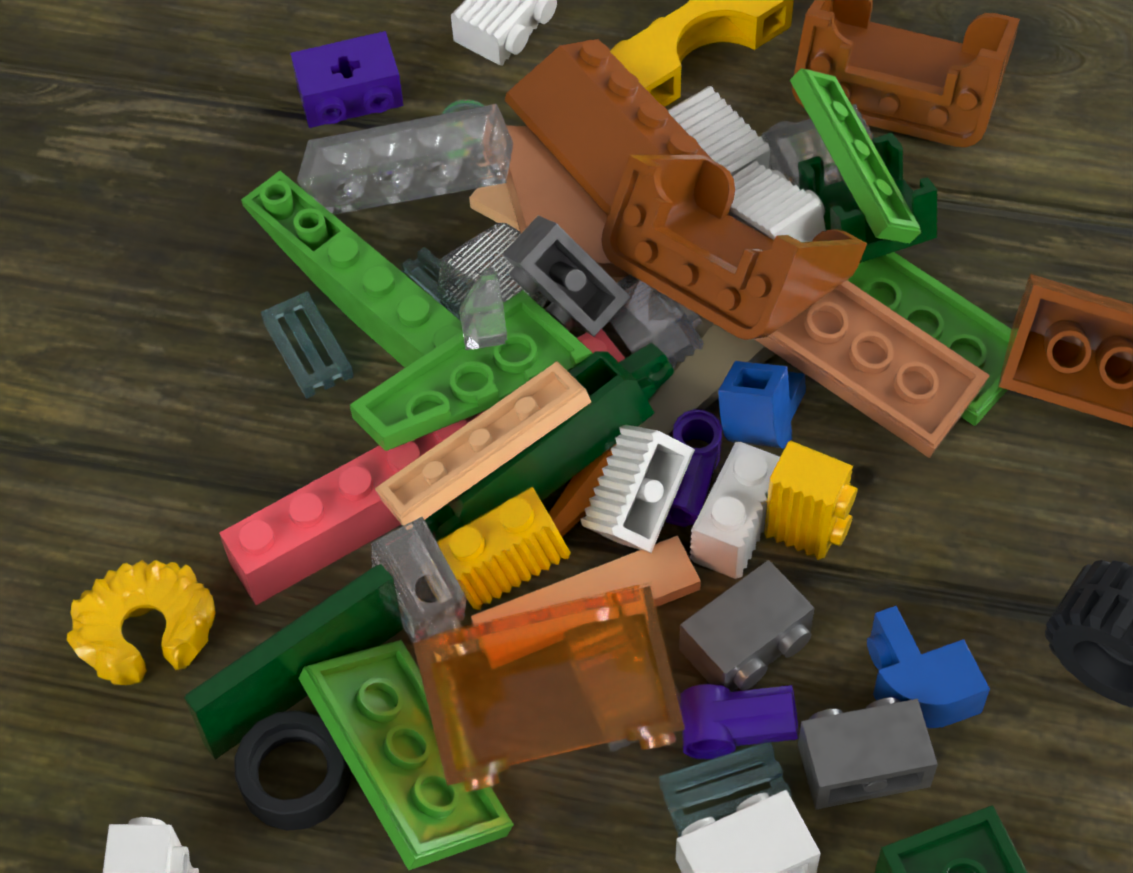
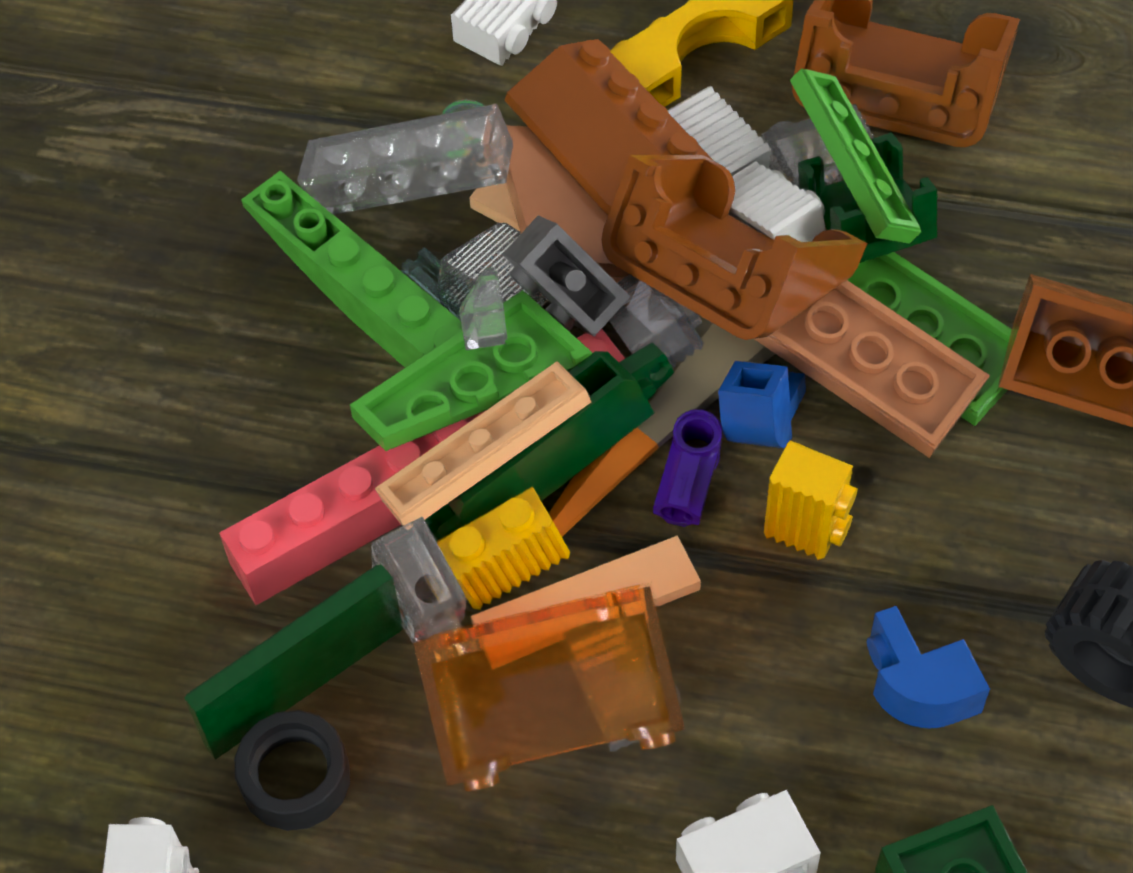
(132, 593): yellow piece -> none
(323, 375): clear light blue tile -> none
(347, 79): dark purple brick -> none
(387, 737): bright green tile -> none
(637, 487): white brick -> none
(716, 768): clear light blue tile -> none
(726, 719): dark purple piece -> none
(734, 512): white brick -> none
(747, 629): flat silver brick -> none
(866, 752): flat silver brick -> none

